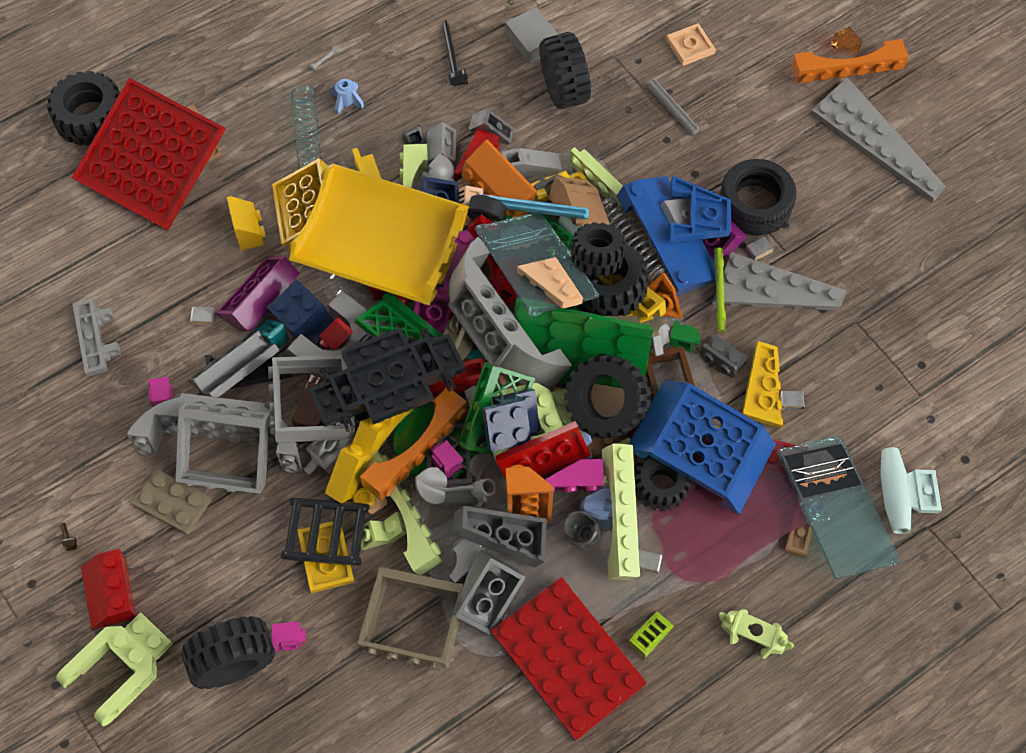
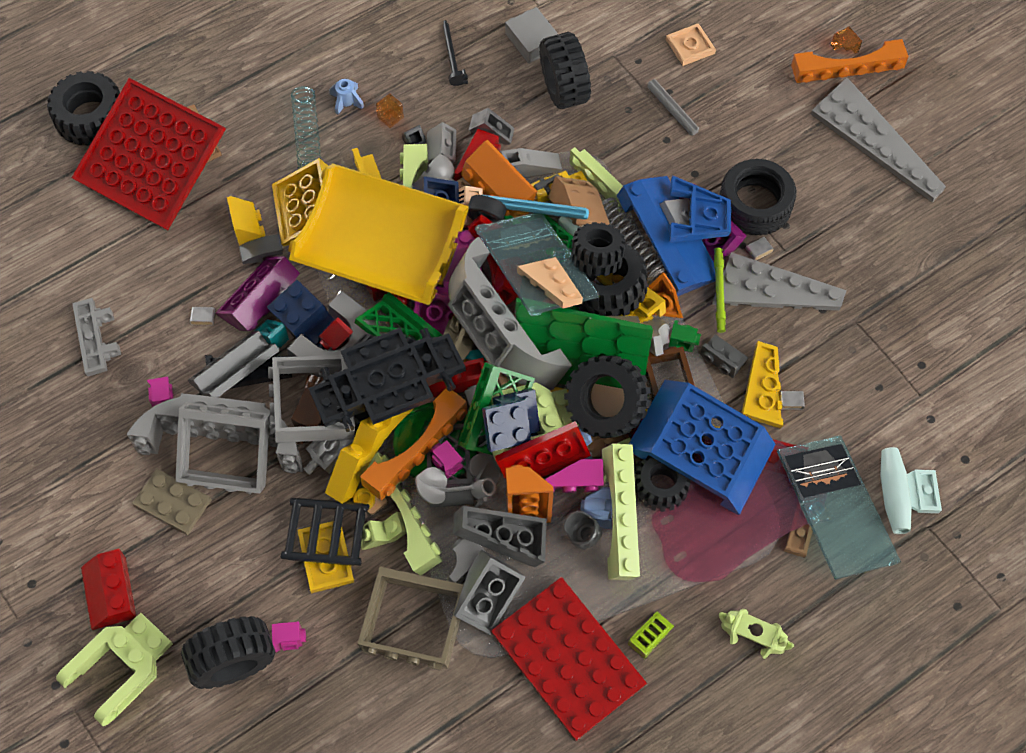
(69, 542): dark brown hand -> none
(261, 247): none -> dark grey slope
(335, 49): light grey hinge -> none
(389, 110): none -> clear orange panel
(649, 561): flat silver piece -> none

